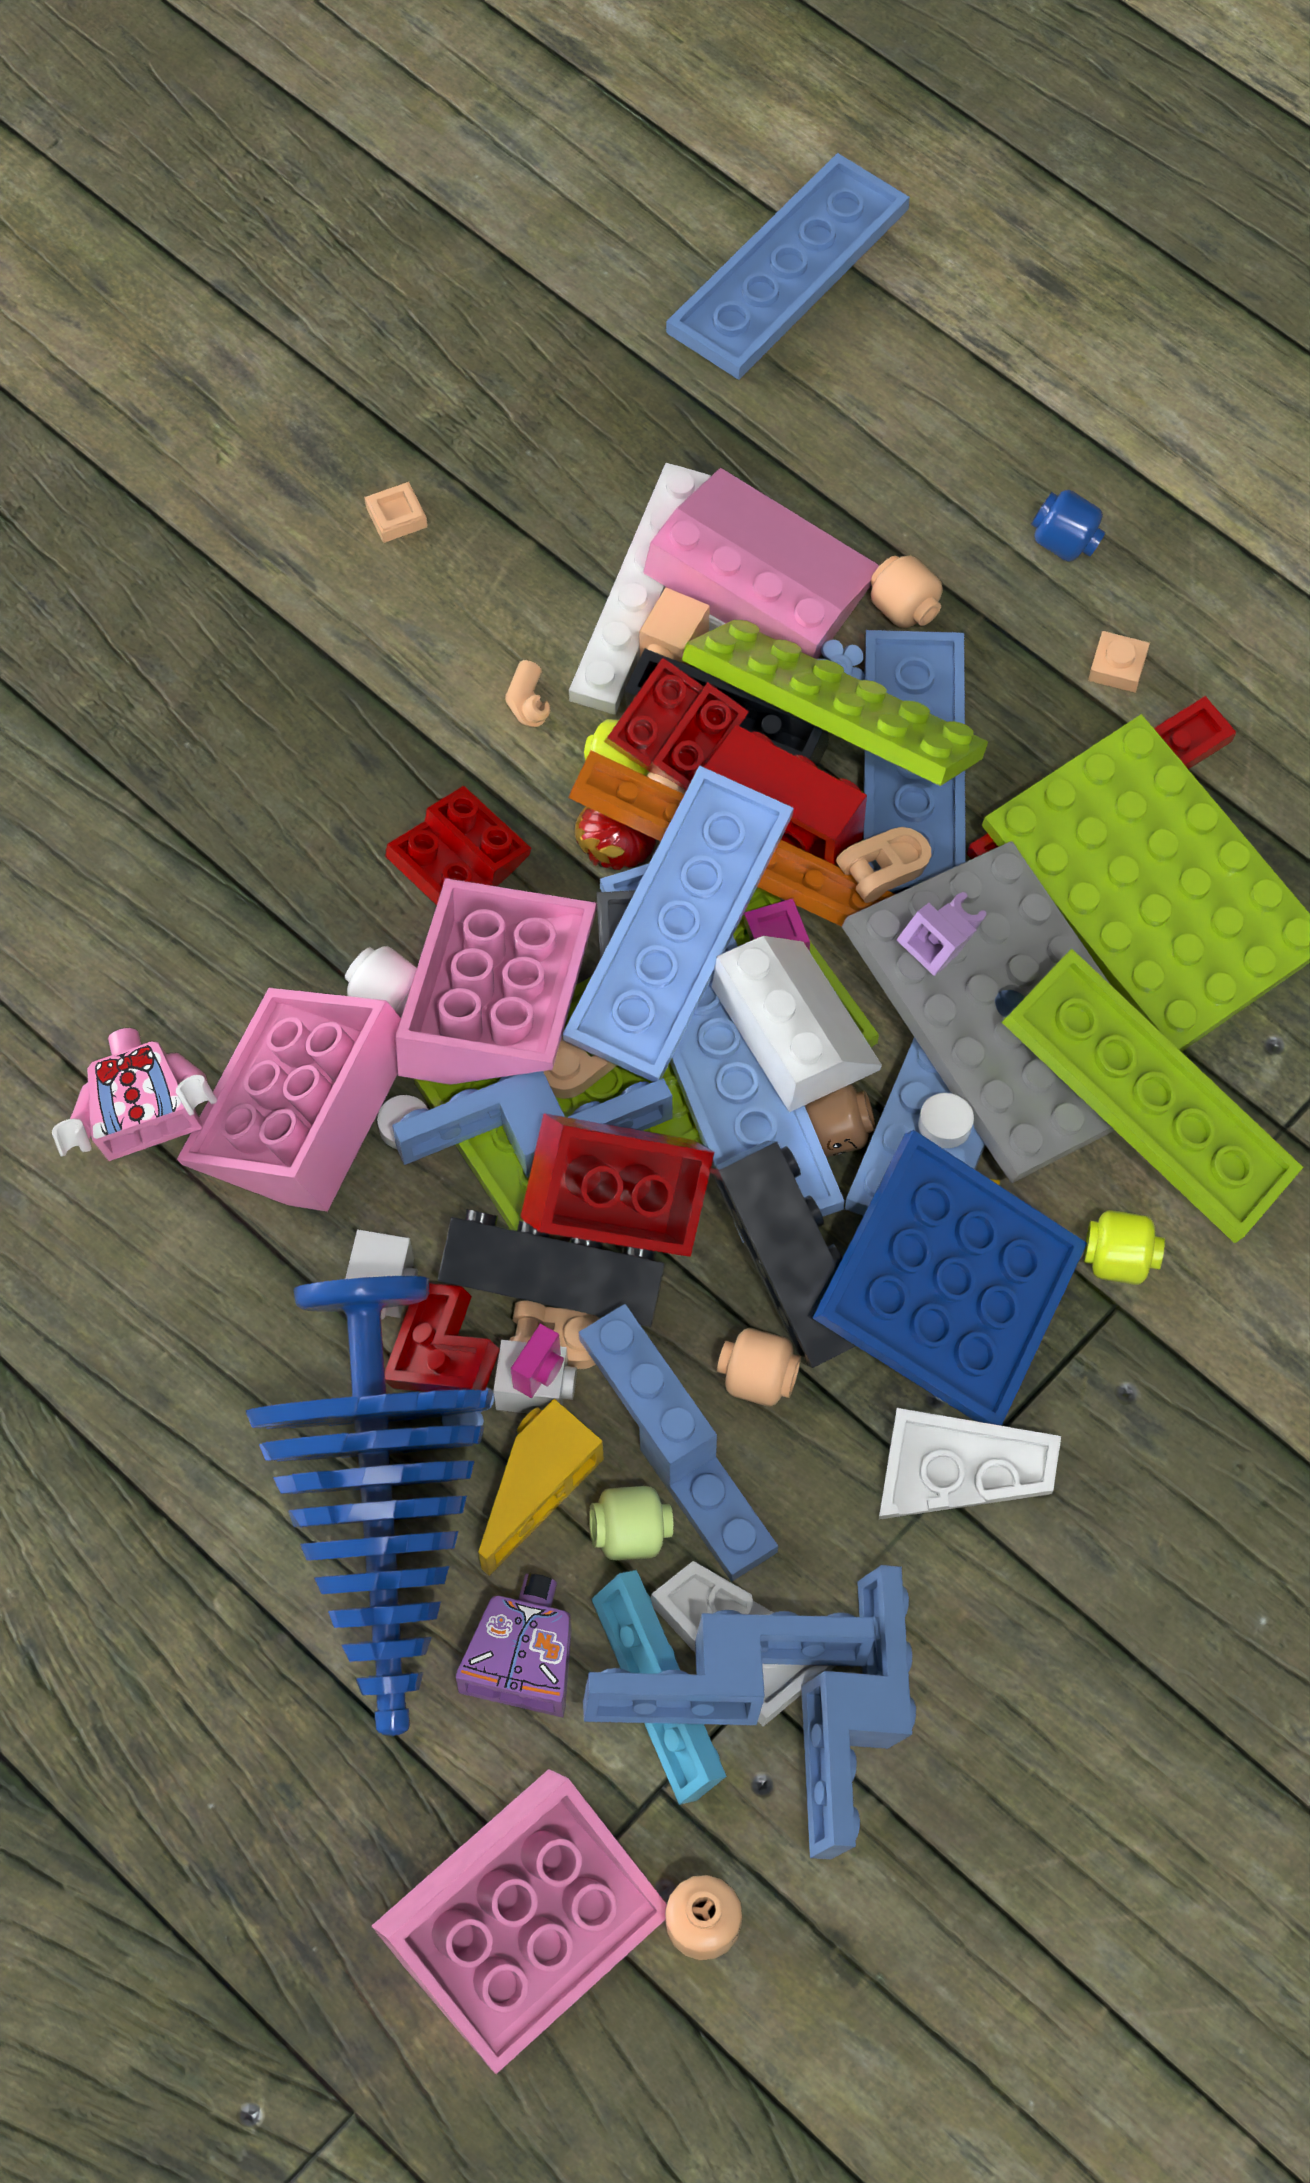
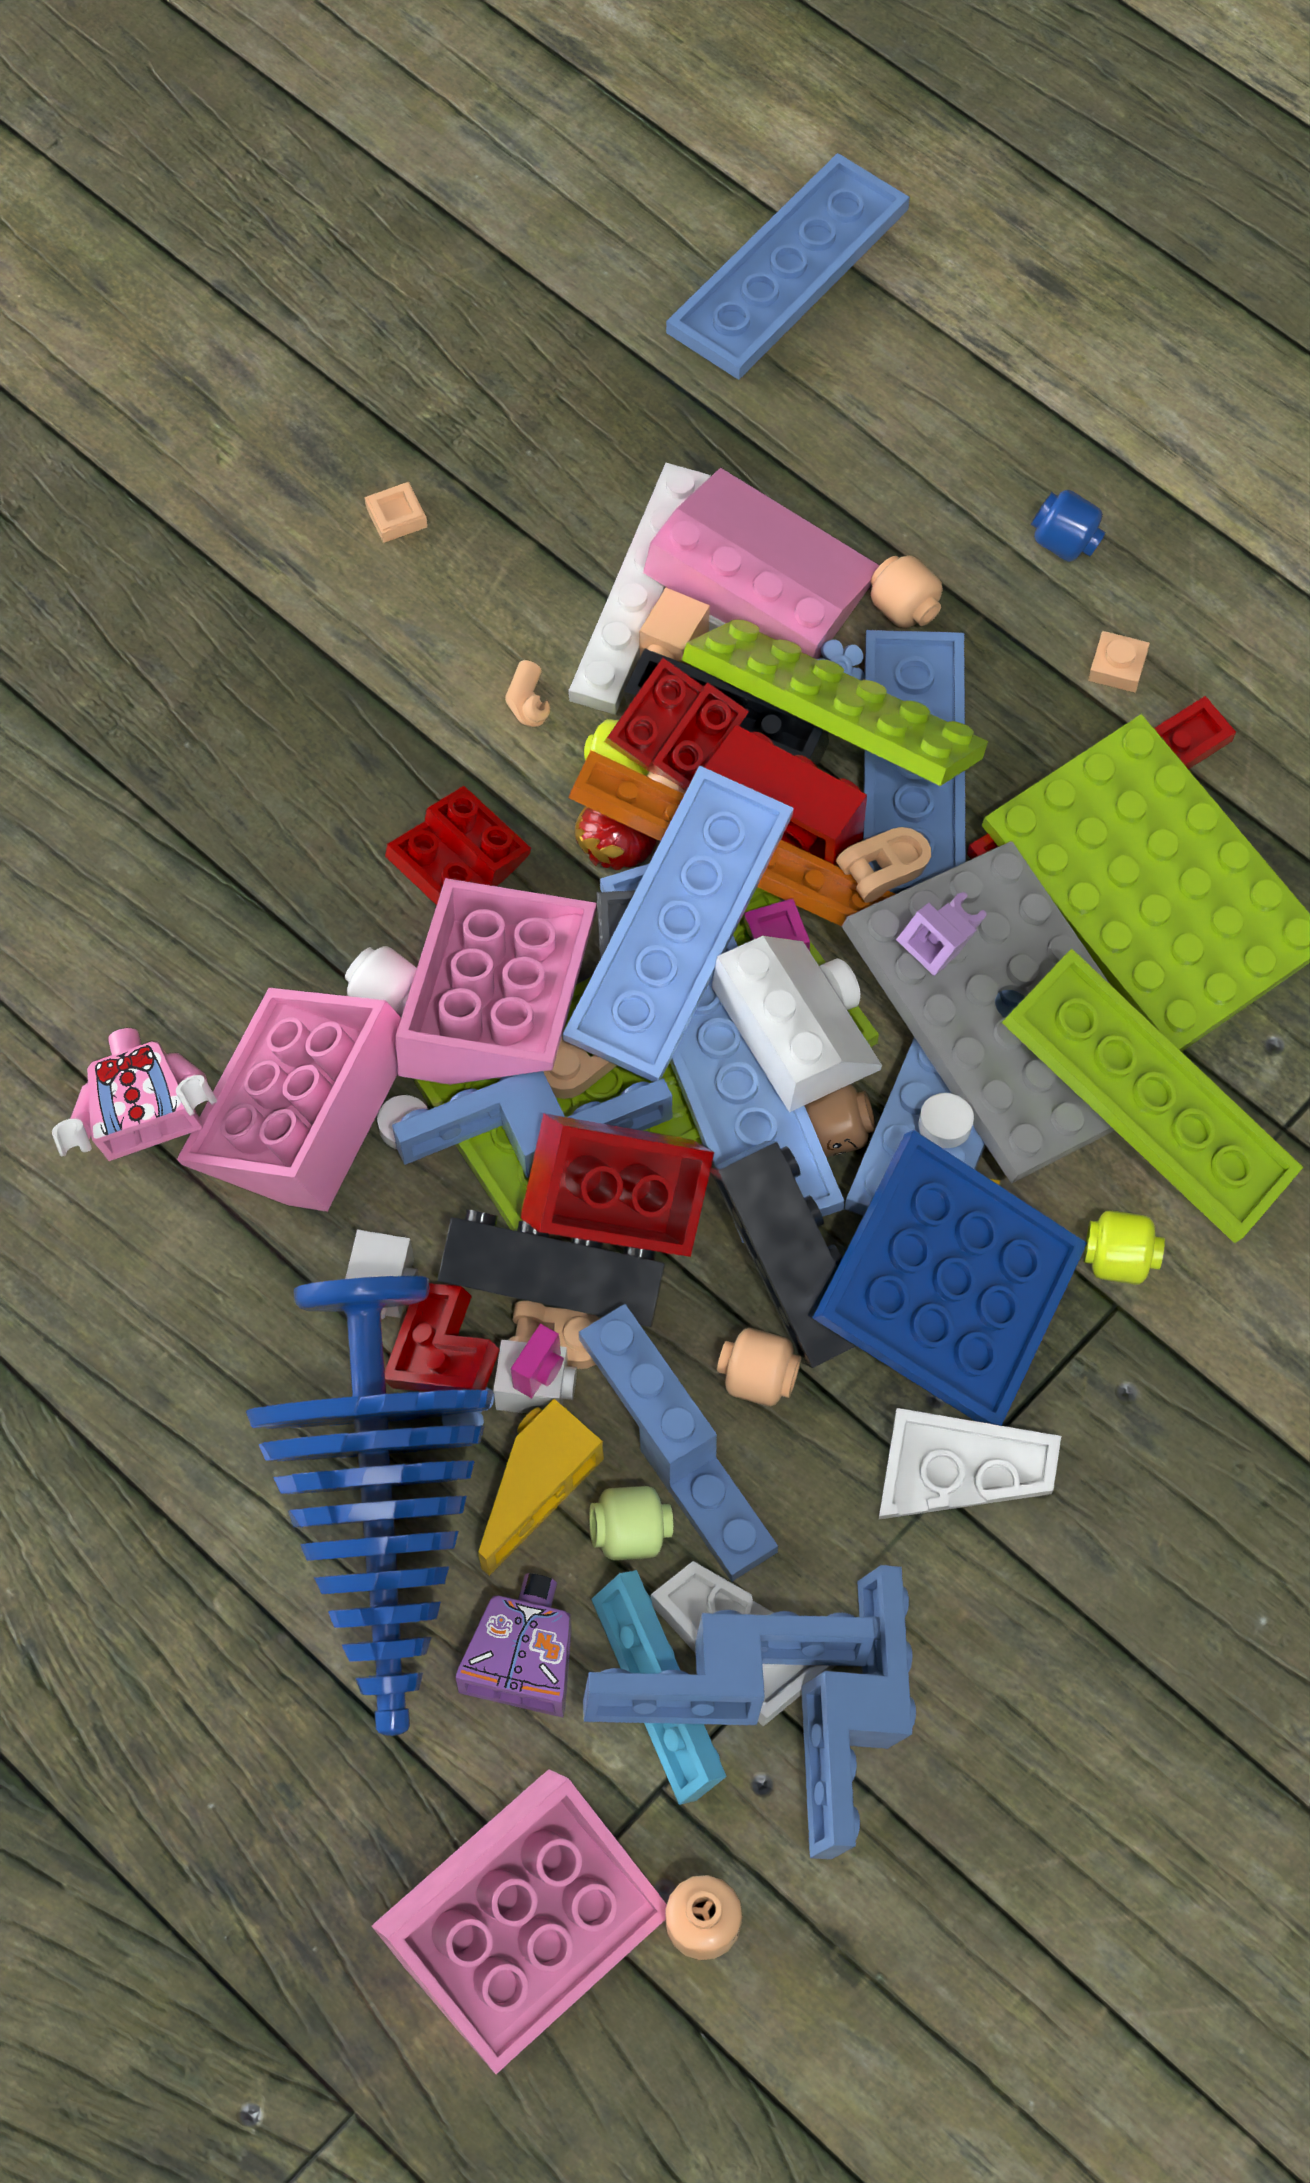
(843, 982): none -> white tile

